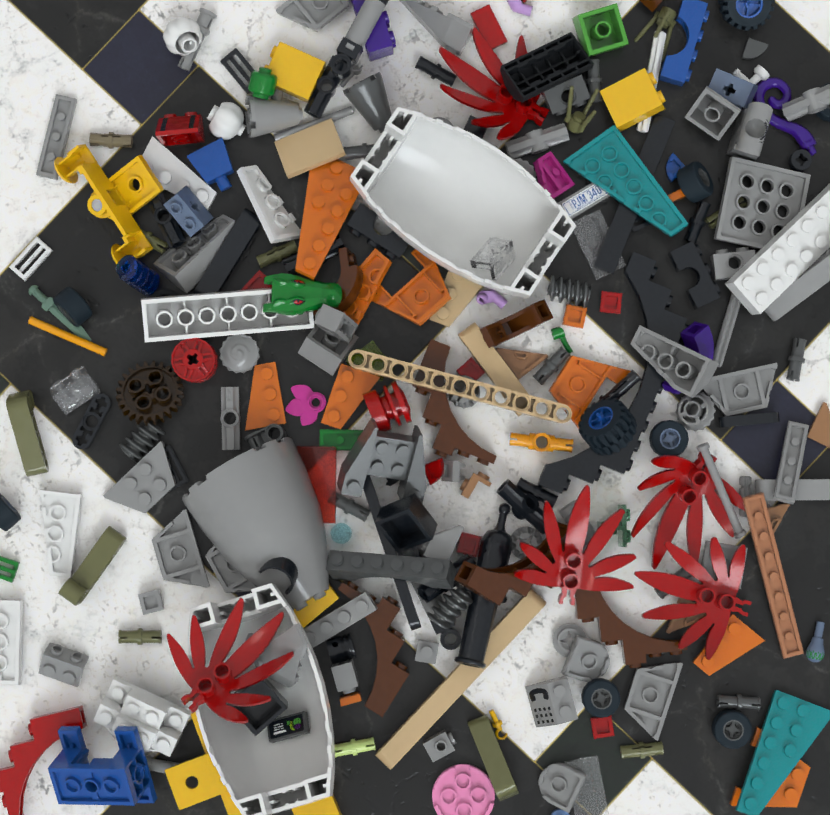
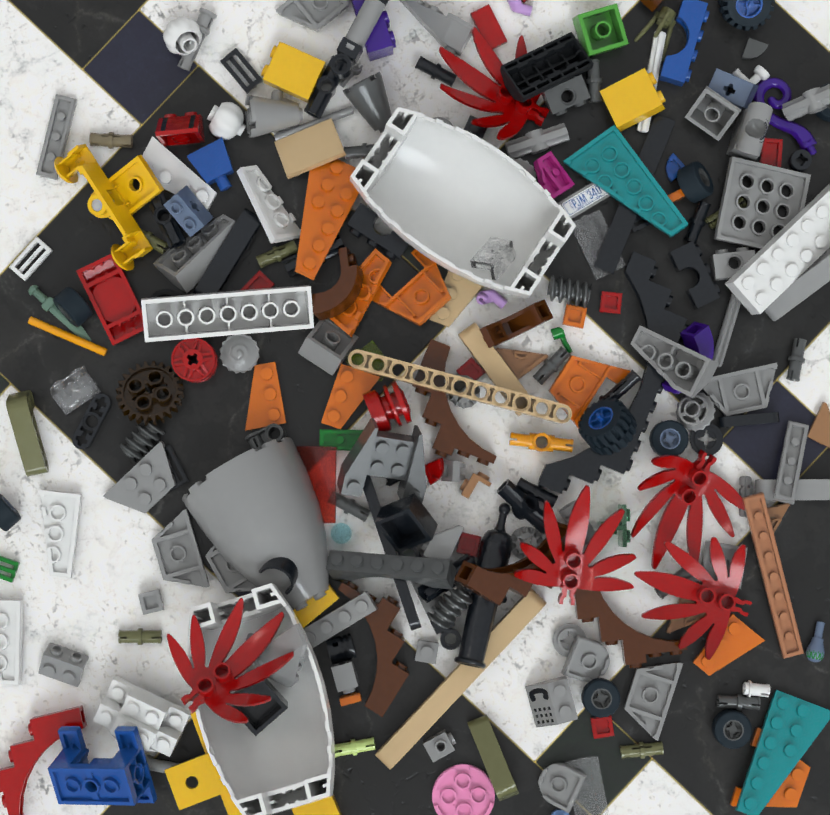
(93, 566): olive beam -> none
(112, 299): none -> red slope
(138, 275): clear blue piece -> none
(230, 404): light grey piece -> none
(262, 83): green head -> none
(288, 727): tile -> none
(298, 295): green animal -> none
(303, 405): dark pink plate -> none
(335, 323): light grey brick -> none
(497, 724): yellow hand -> none
(577, 121): olive plant -> none
(711, 447): none -> black gear
(738, 531): light grey bar -> none
(755, 689): none -> white pin
(771, 152): none -> red tile

